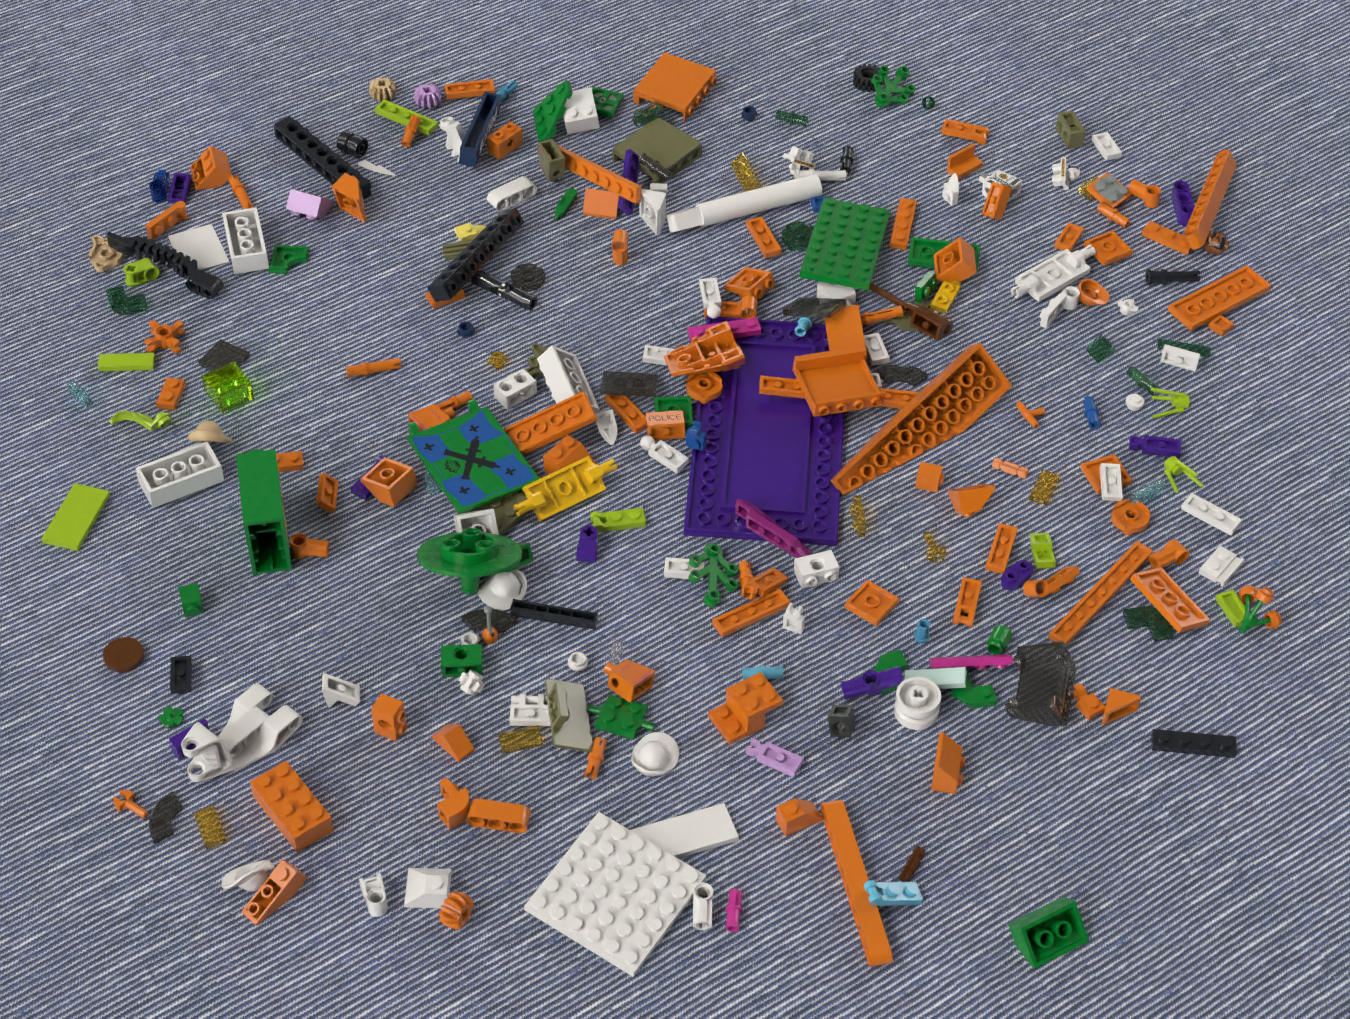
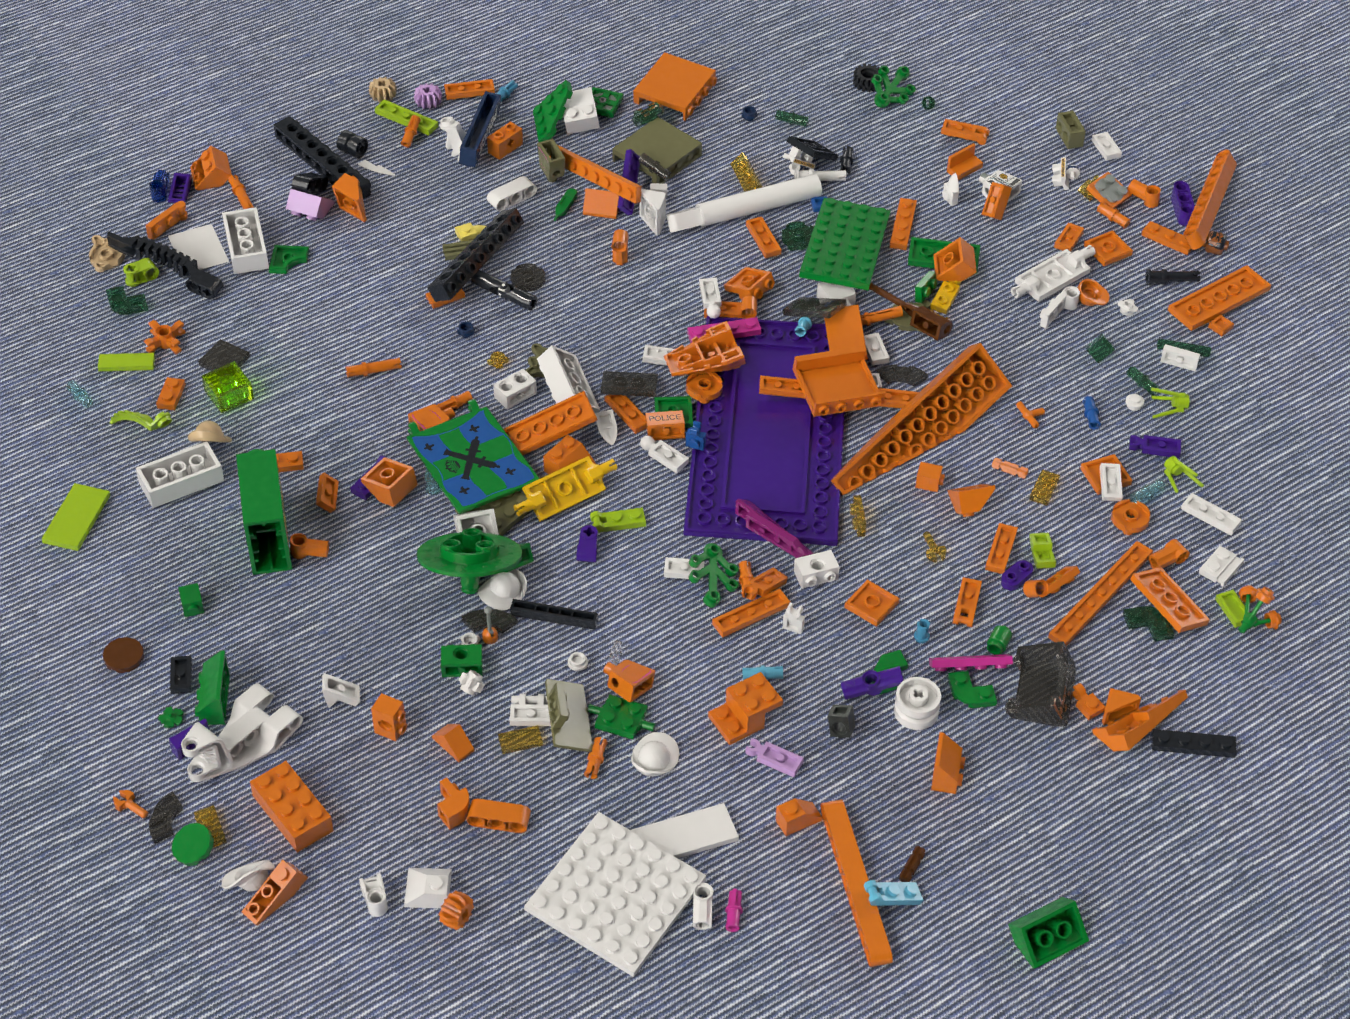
(192, 844): none -> green tile
(213, 690): none -> green slope
(309, 183): none -> black beam
(812, 148): none -> black tile
(942, 677): light aqua tile -> none
(1135, 725): none -> orange wedge

